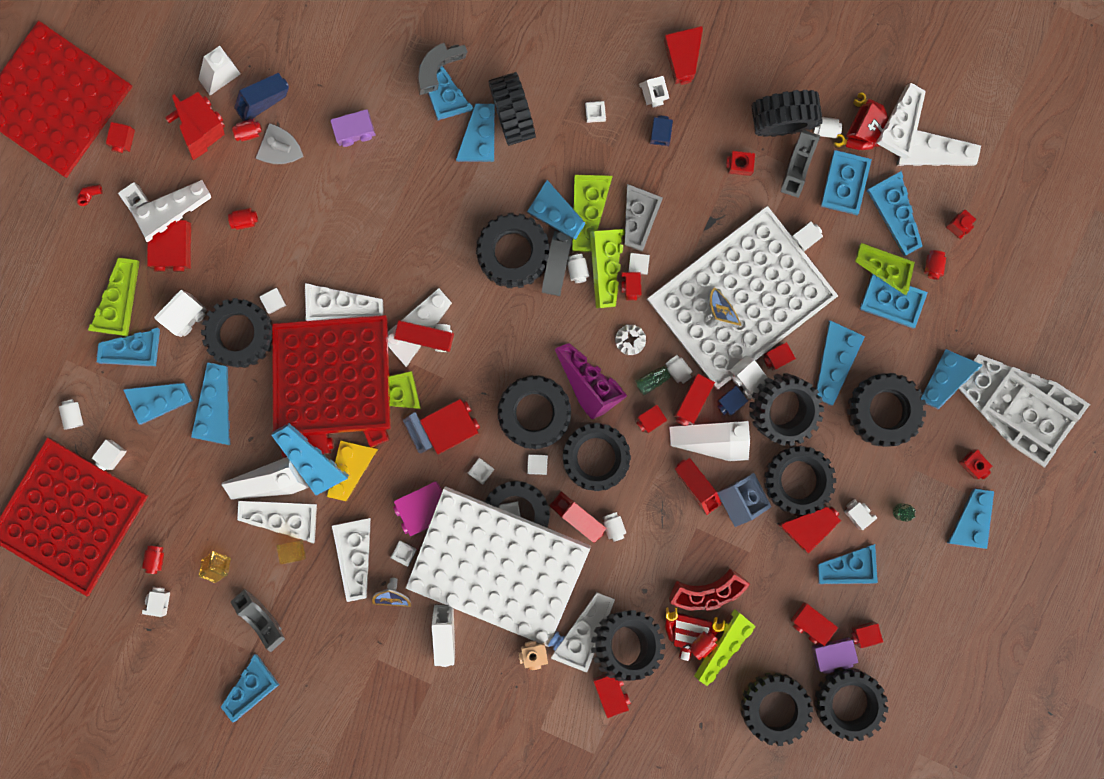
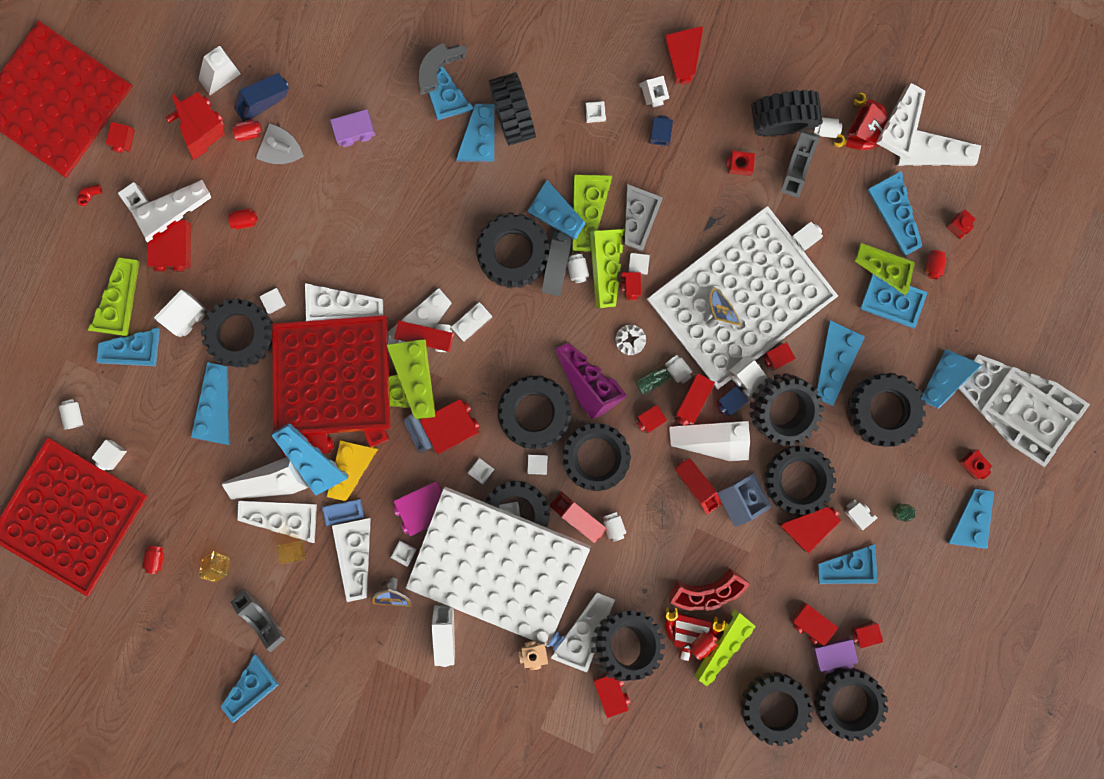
(157, 400): dark azure wing -> none
(157, 602): white brick -> none
(343, 512): none -> medium blue tile
(414, 374): none -> lime wing
(471, 322): none -> white plate
(846, 182): dark azure plate -> none

